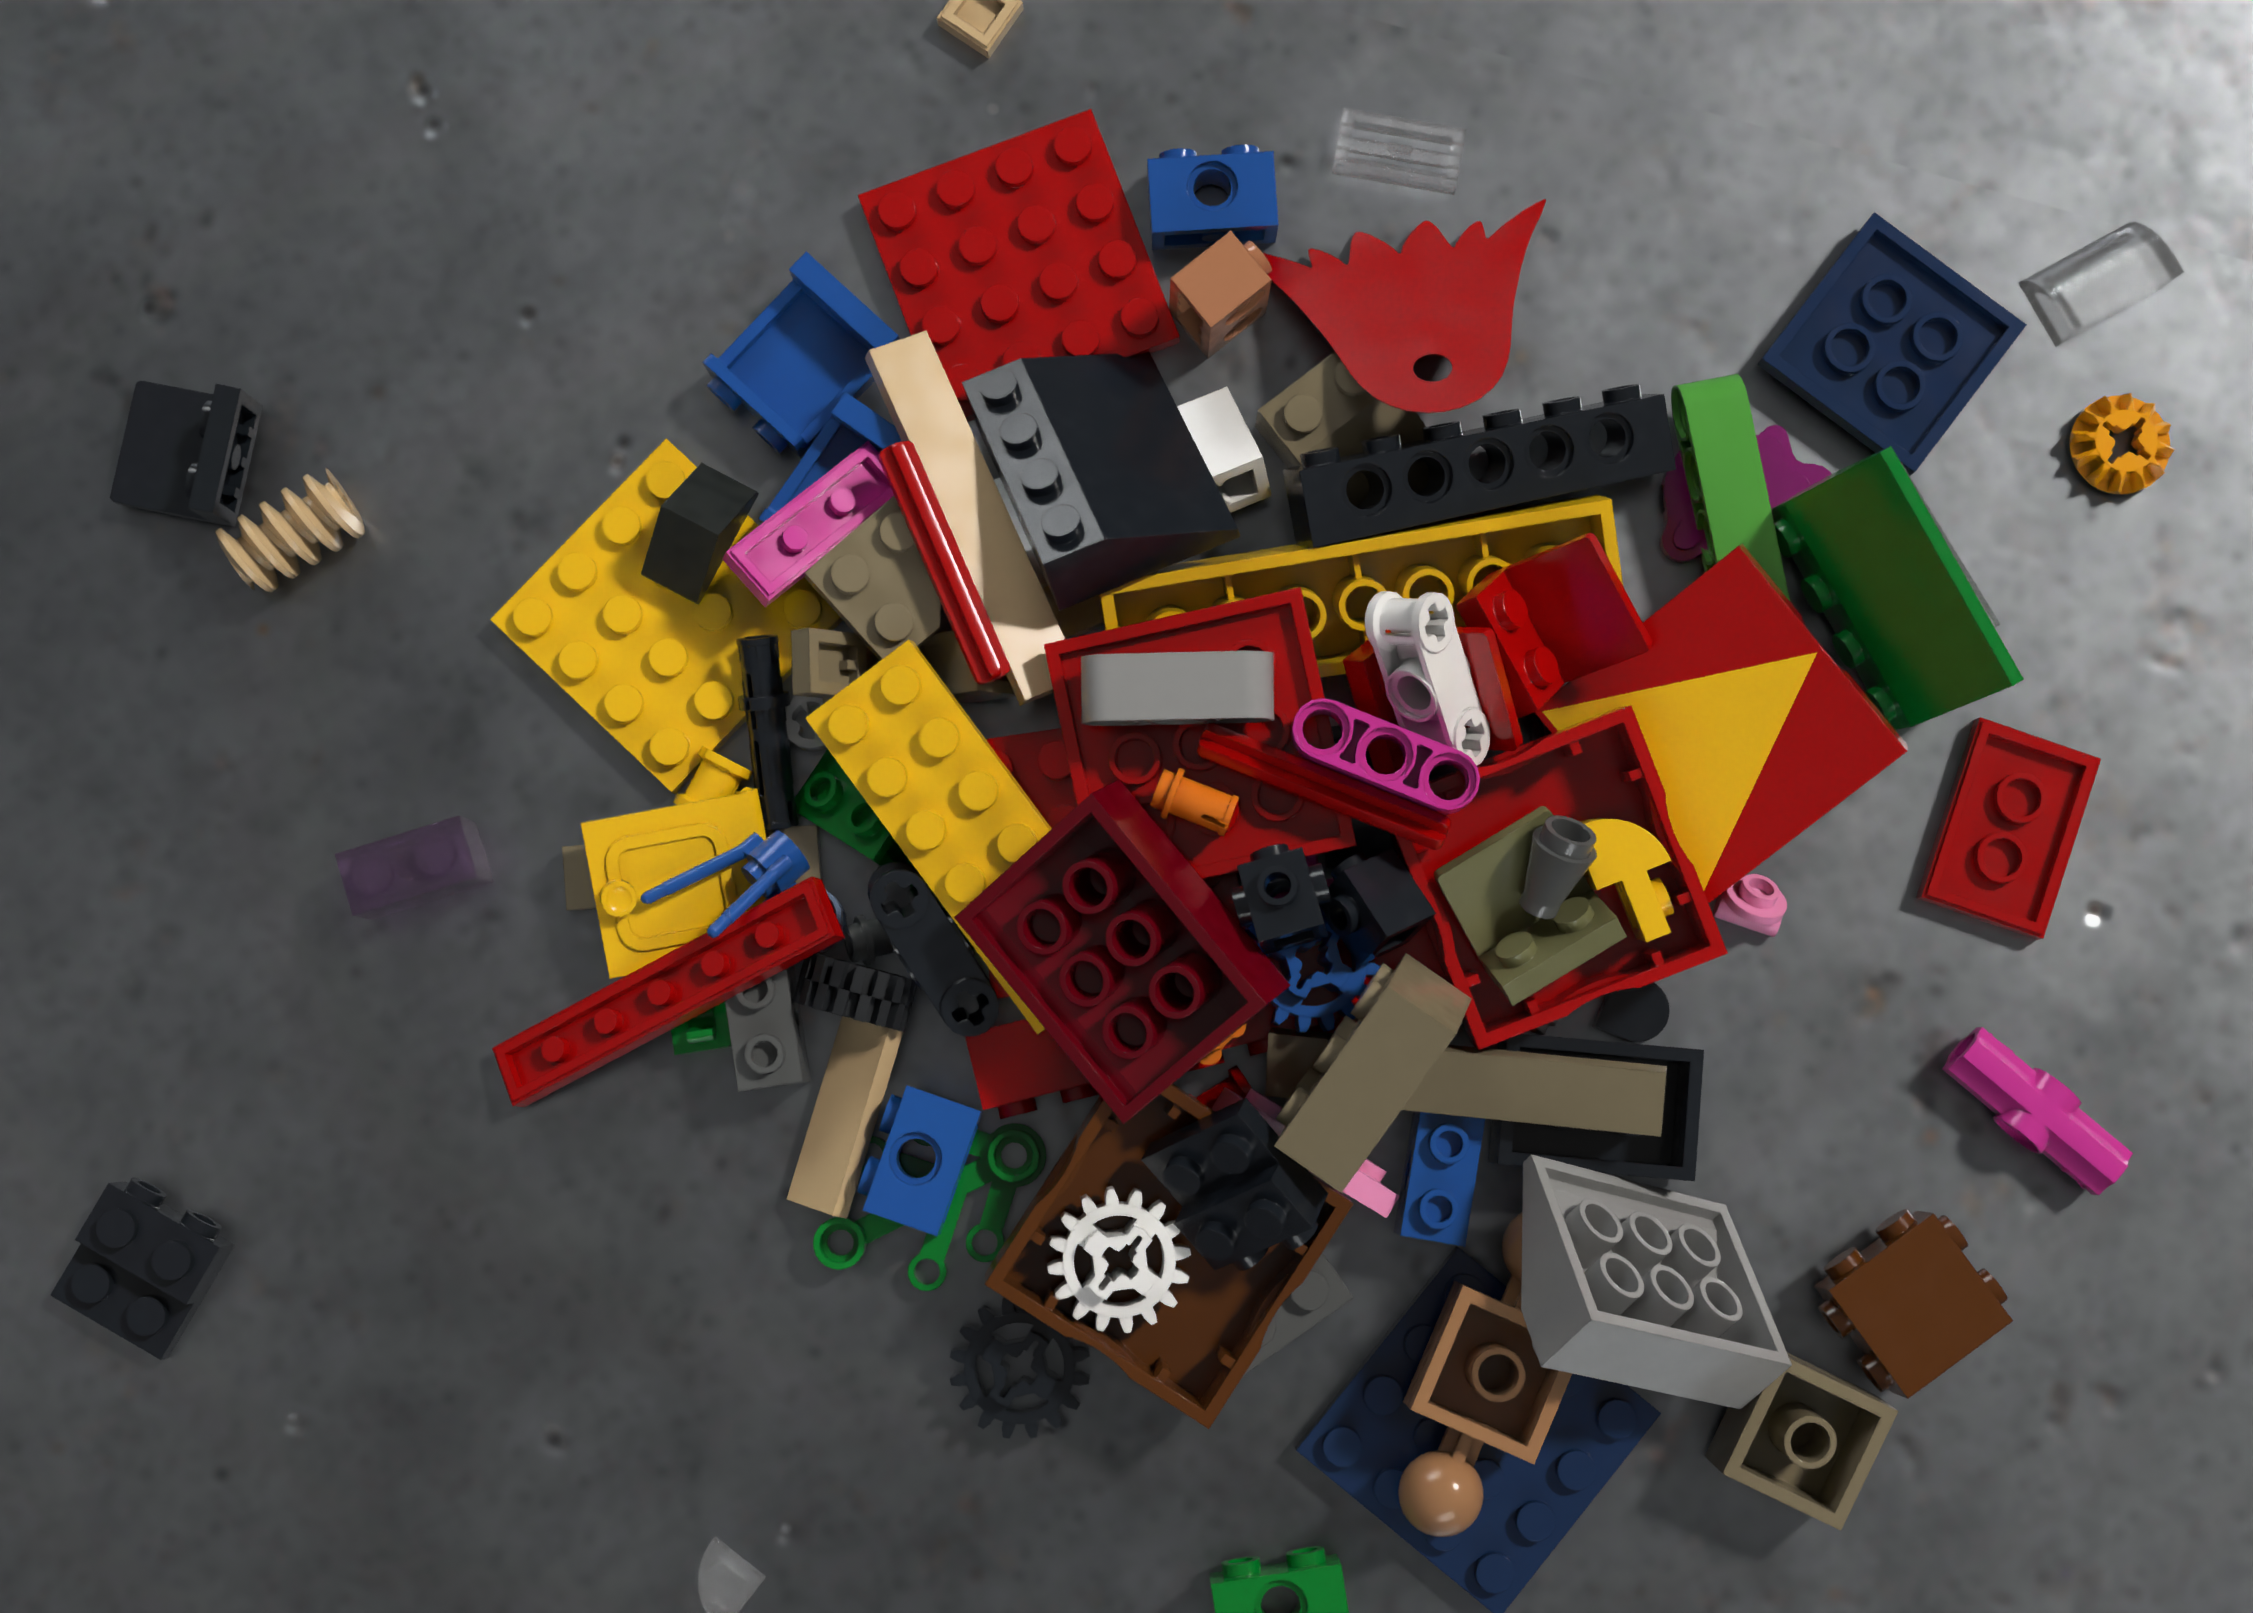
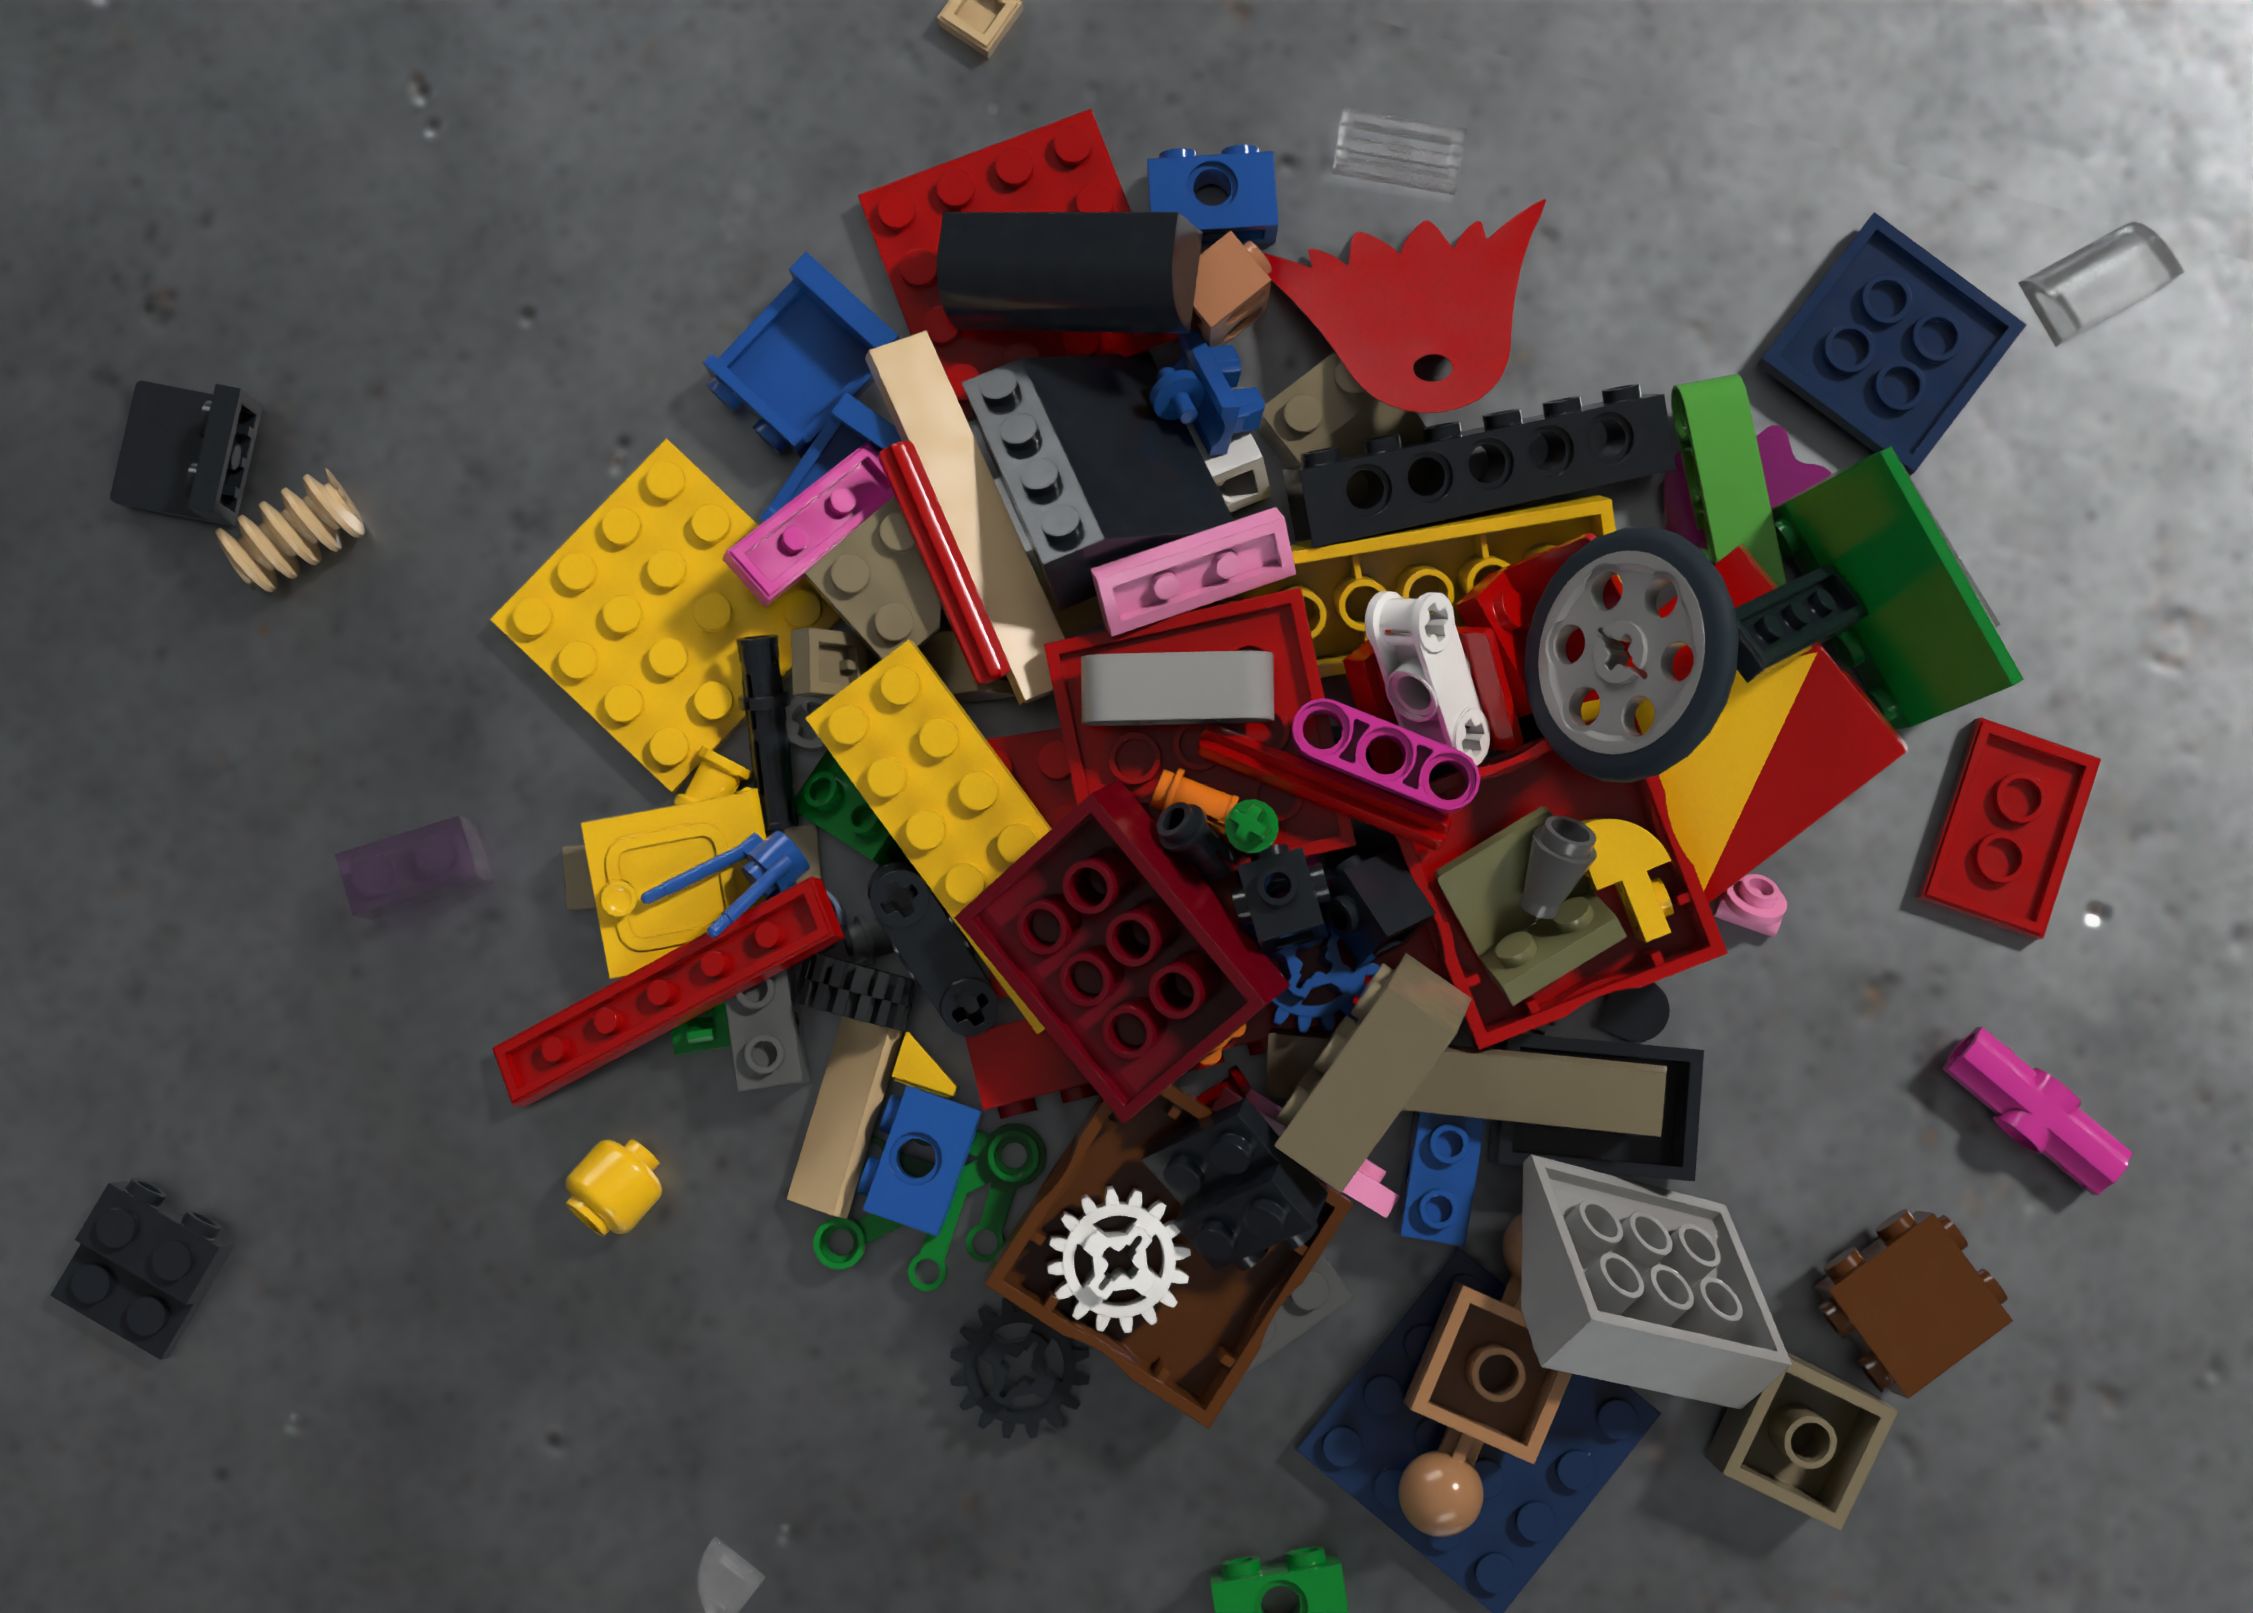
(613, 1186): none -> yellow head
(696, 531): pearl dark grey slope -> none
(921, 1070): none -> yellow slope
(1068, 271): none -> black brick
(1186, 831): none -> black pin
(1193, 571): none -> bright pink plate
(1202, 394): none -> blue hips
(1251, 826): none -> green axle
(1684, 709): none -> wedge
(1794, 620): none -> black tile
(2092, 444): light orange gear -> none

